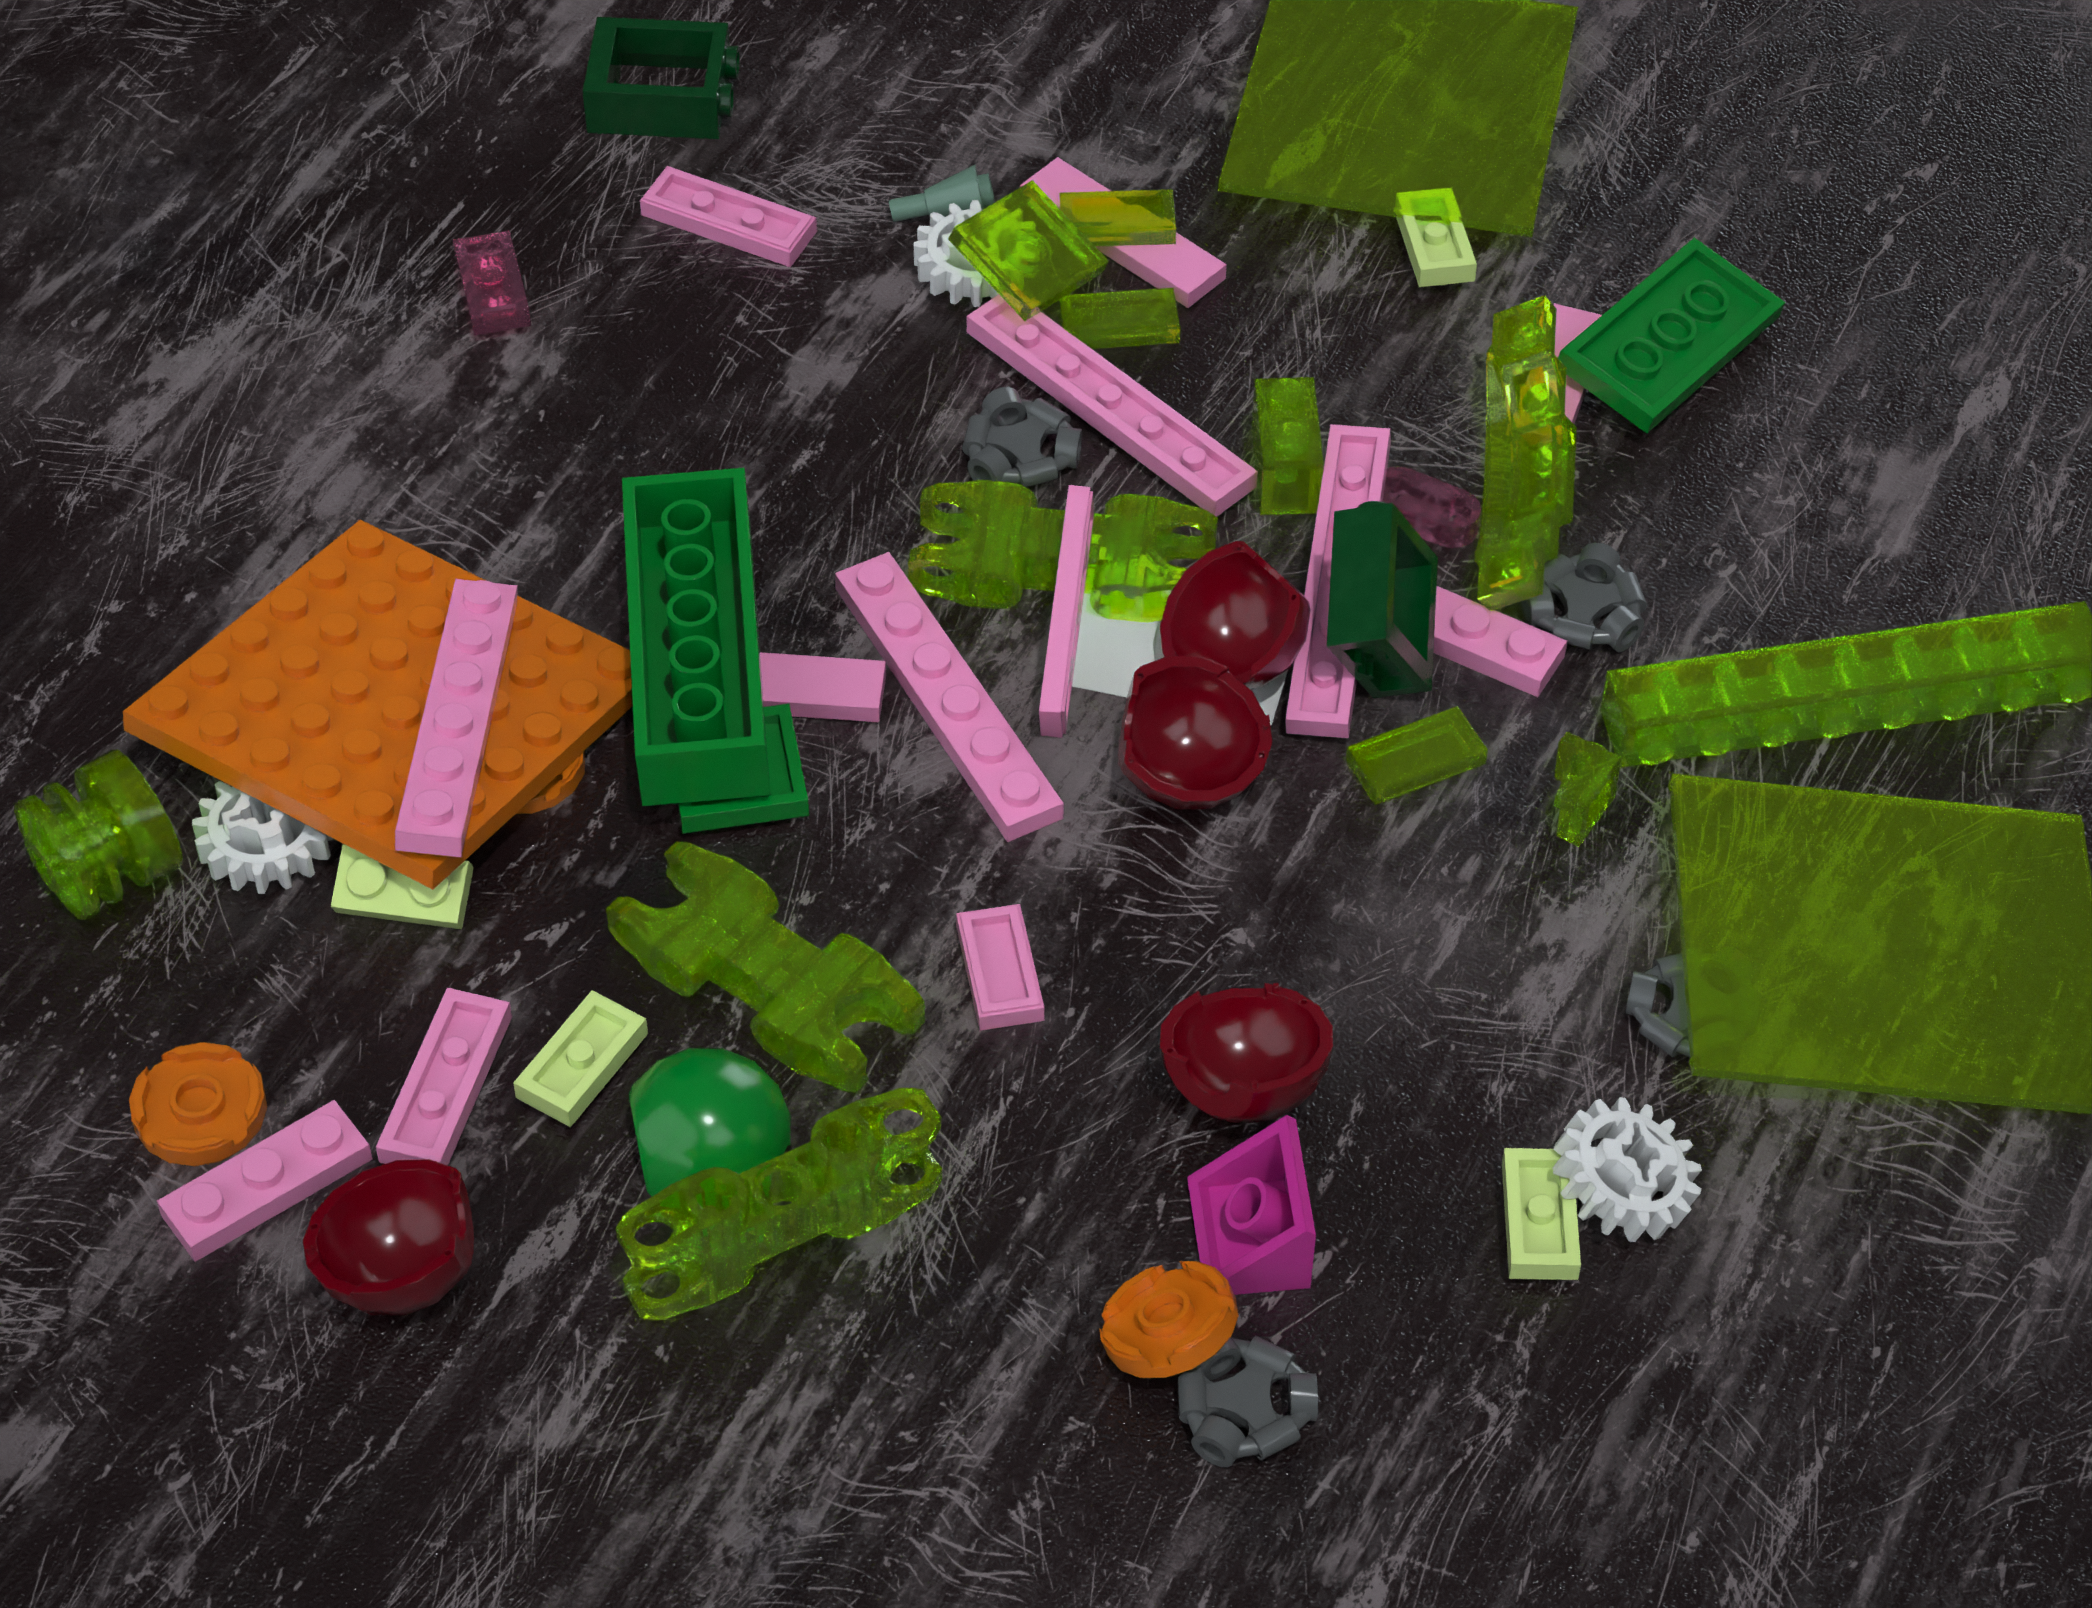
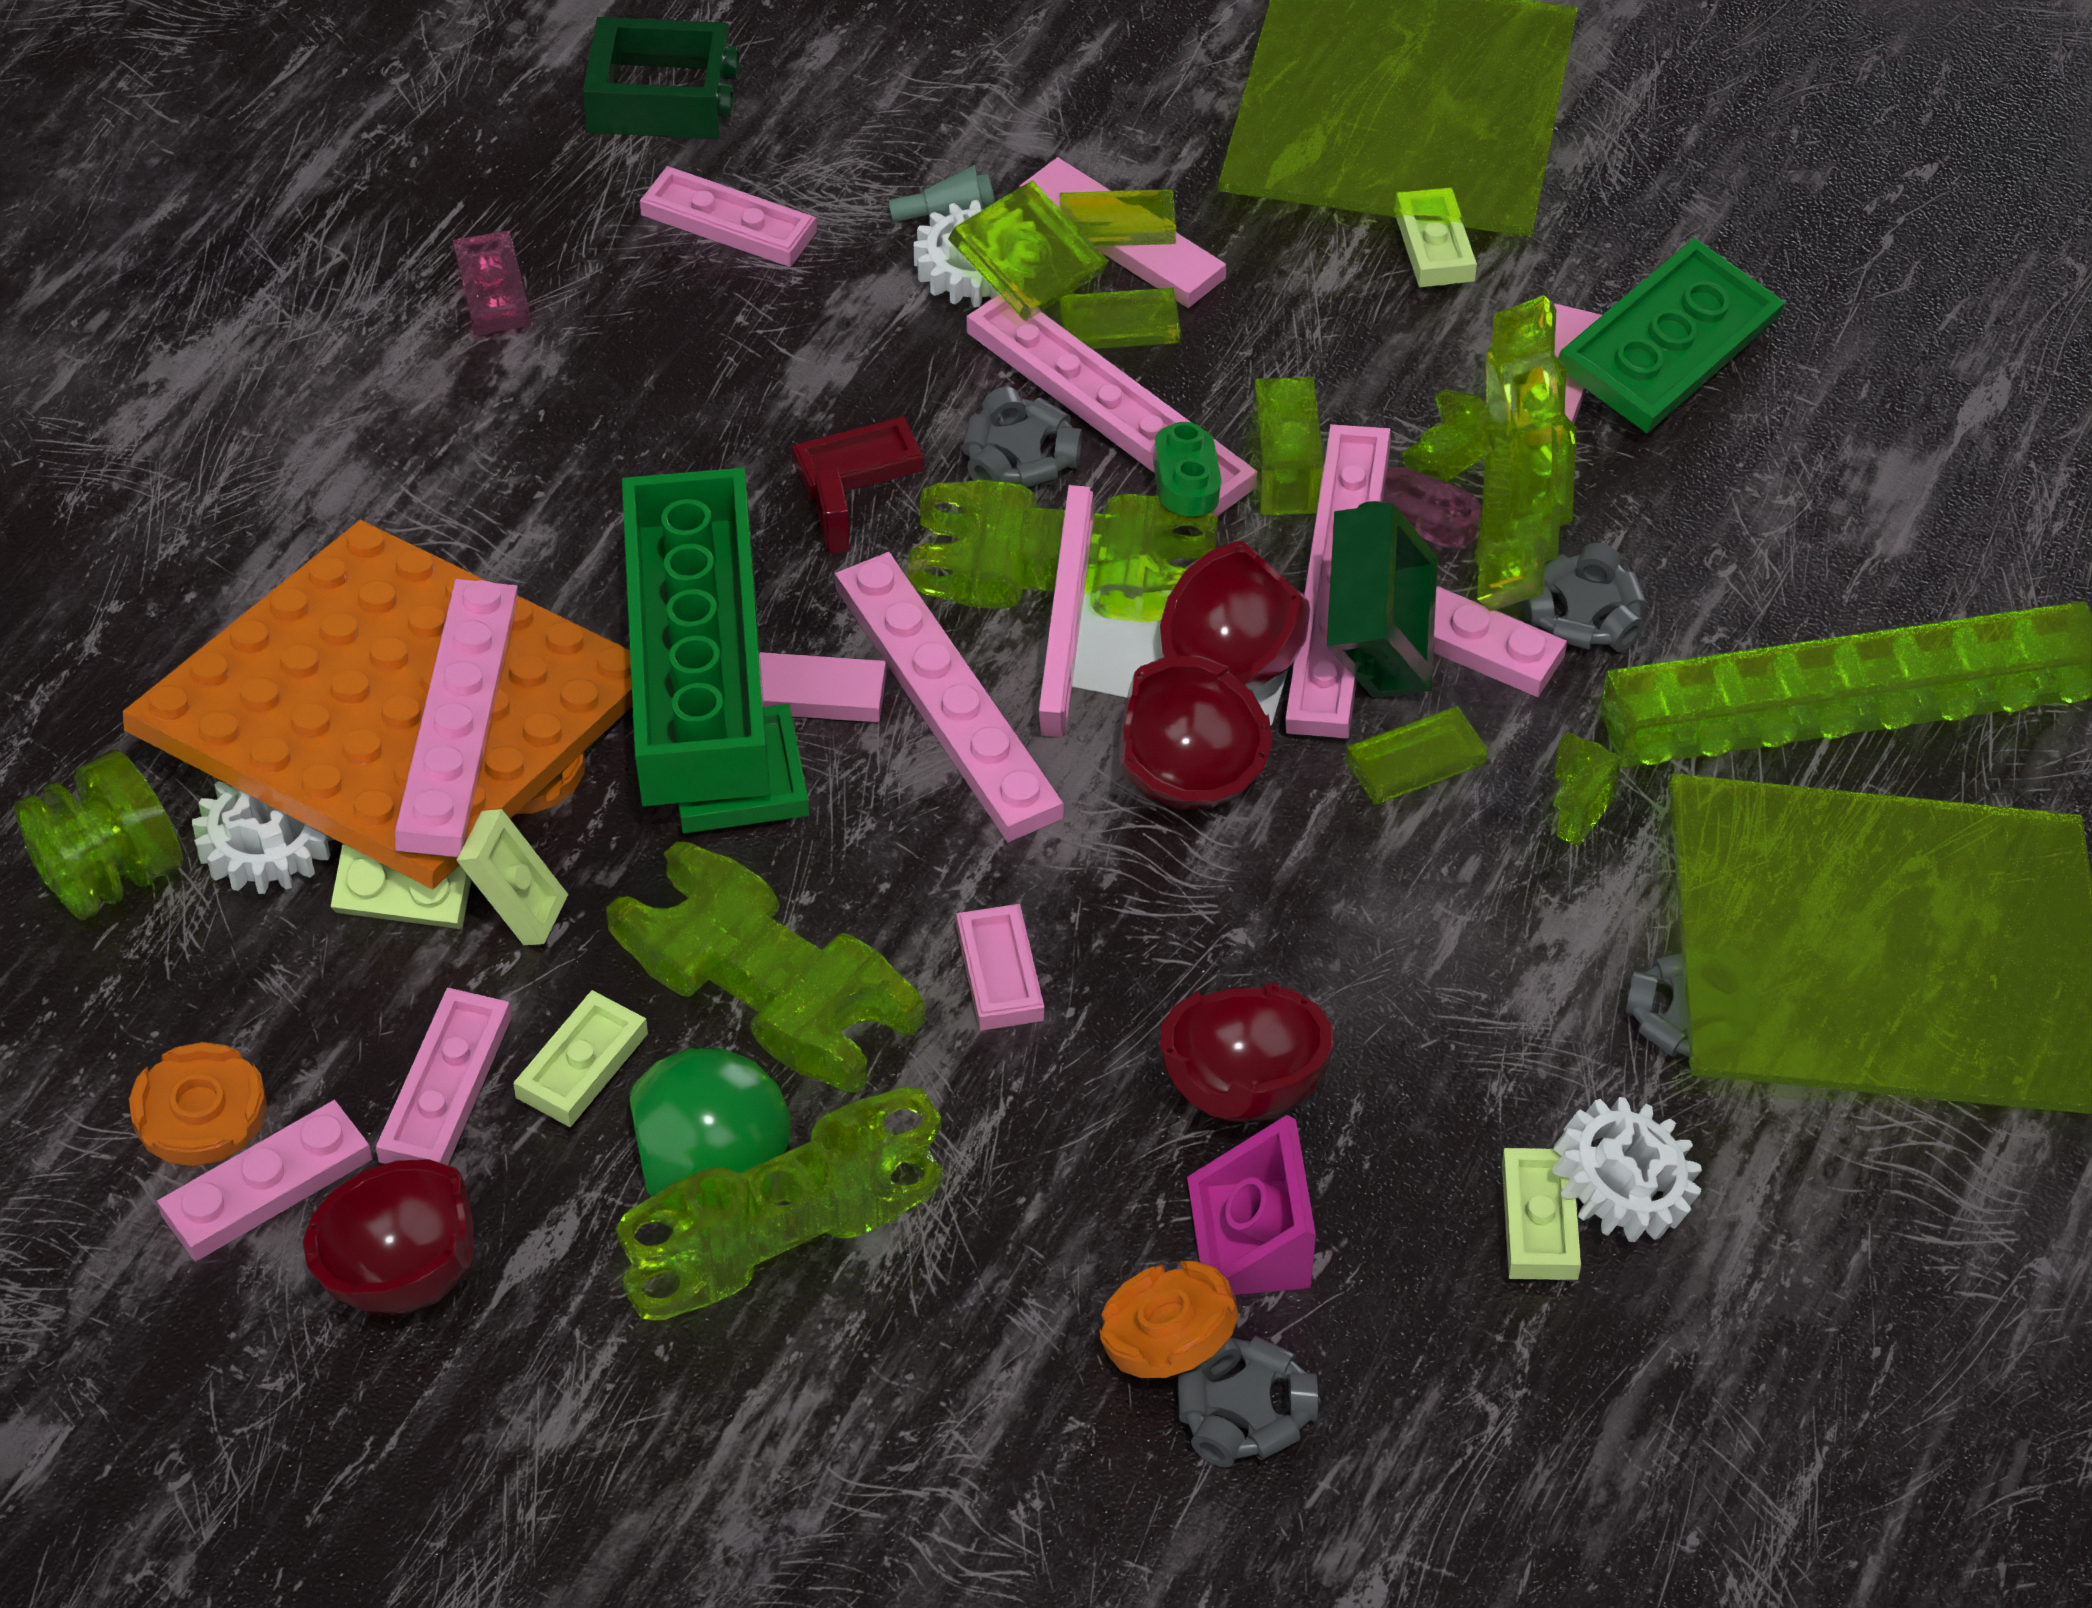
(512, 877): none -> yellowish green plate
(832, 510): none -> dark red tile
(861, 454): none -> dark red tile
(1186, 469): none -> green plate
(1456, 443): none -> clear neon green bracket

